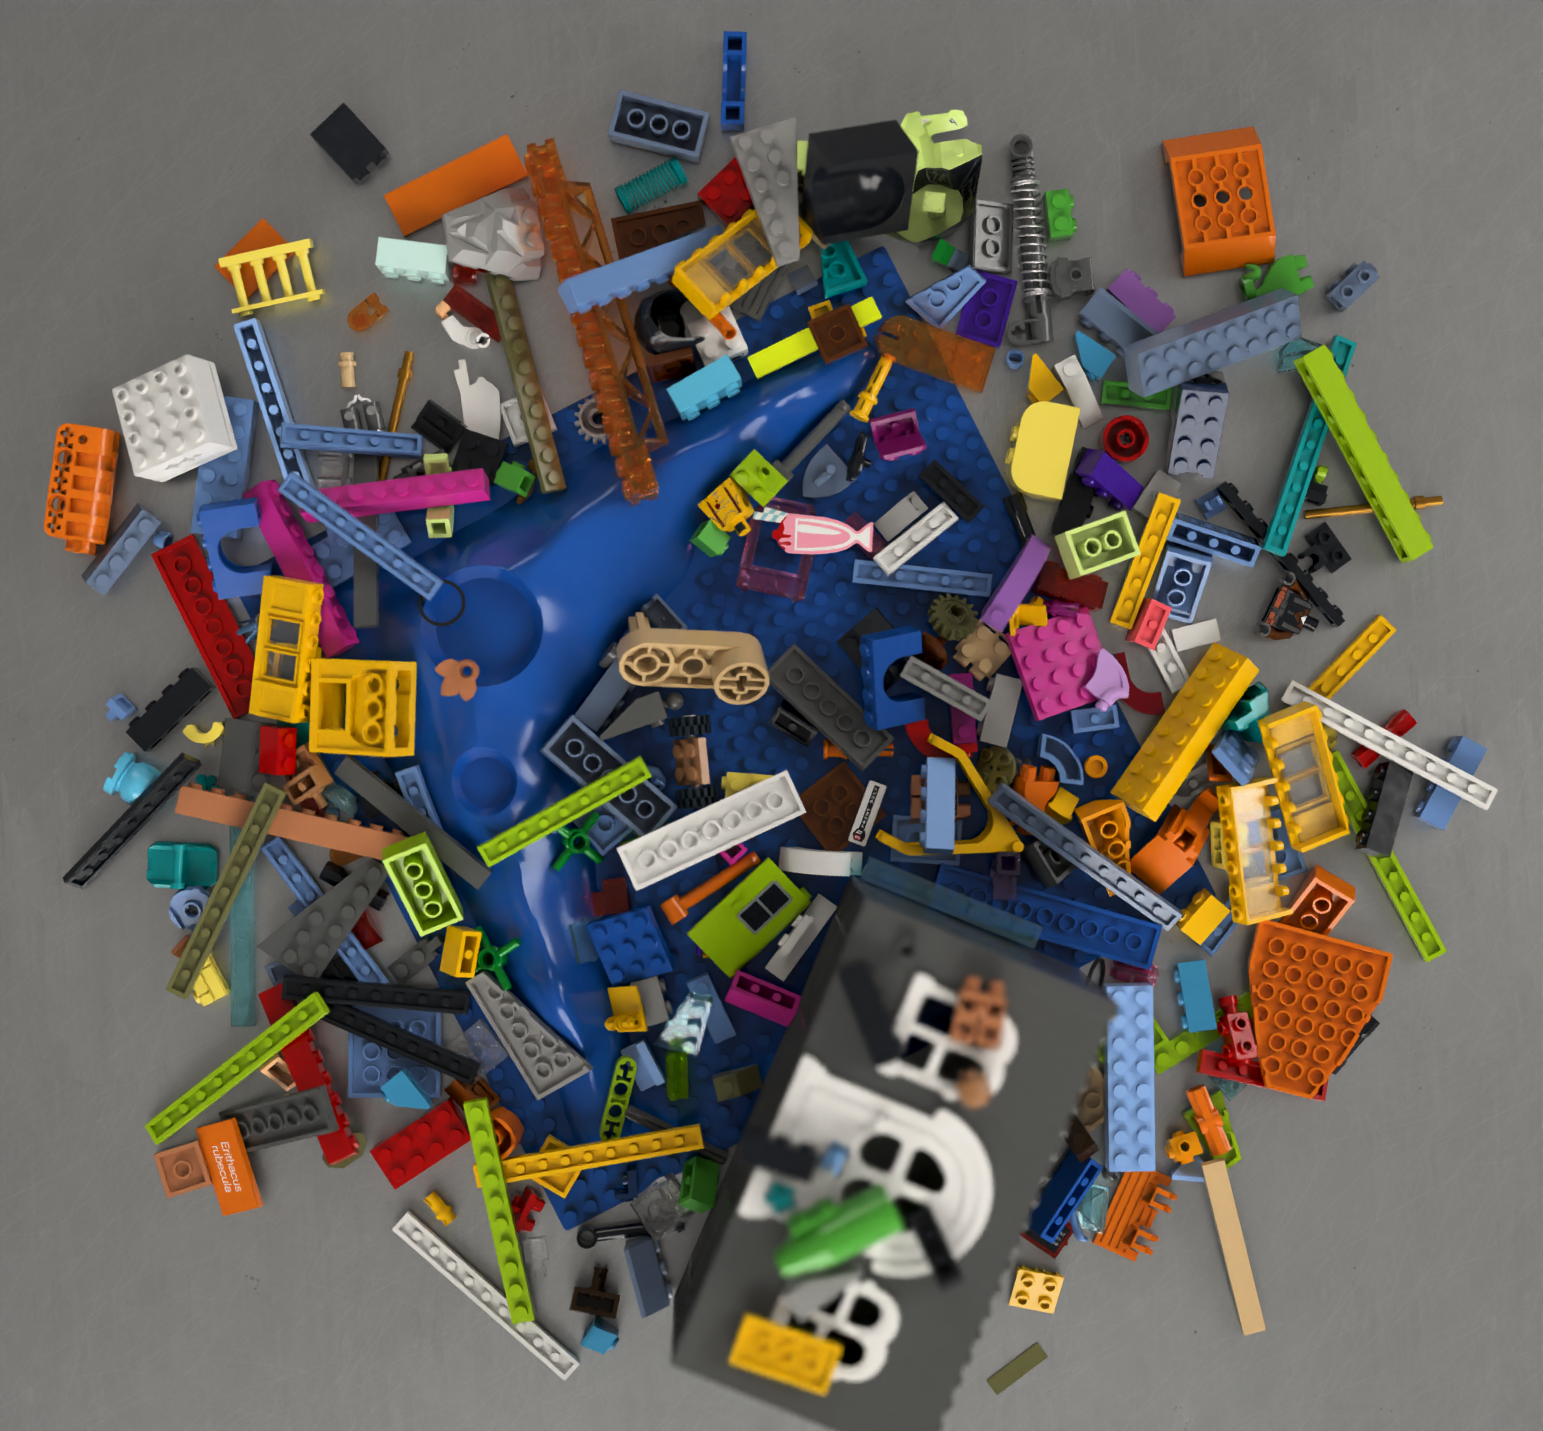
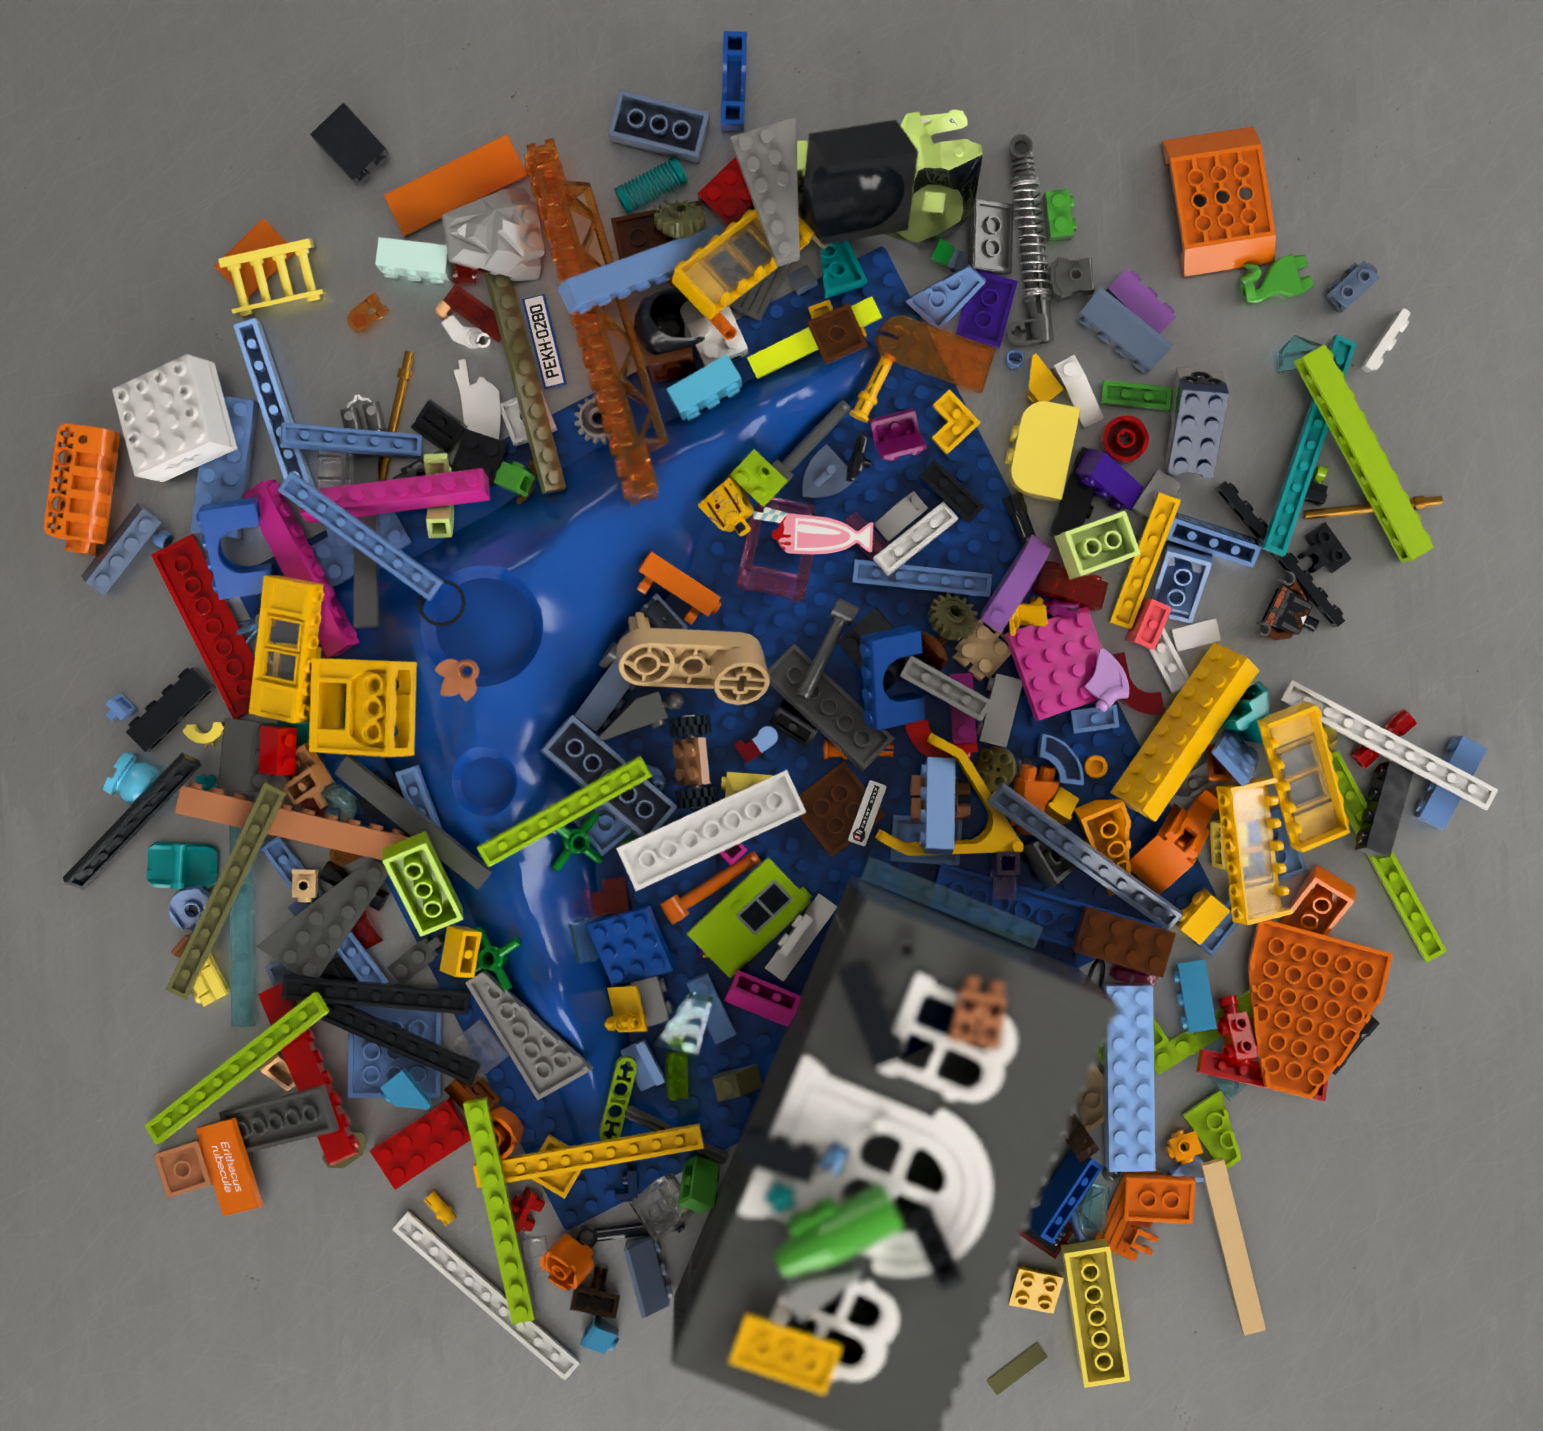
(310, 878): none -> tan brick
(347, 369): tan pin -> none
(544, 341): none -> tile
(567, 1262): none -> orange brick
(679, 219): none -> olive gear
(679, 584): none -> orange brick
(710, 539): bright green brick -> none
(765, 739): none -> leg
(820, 861): white arch -> none
(843, 615): none -> dark grey piece
(959, 422): none -> yellow plate
(973, 1089): medium nougat head -> none
(1092, 356): dark azure slope -> none
(1095, 1312): none -> light yellow brick
(1122, 941): none -> reddish brown brick
(1159, 1198): none -> orange tile
(1208, 1120): orange piece -> none
(1210, 504): medium blue tile -> none
(1212, 342): sand blue brick -> none
(1353, 657): yellow tile -> none
(1386, 341): none -> white plate

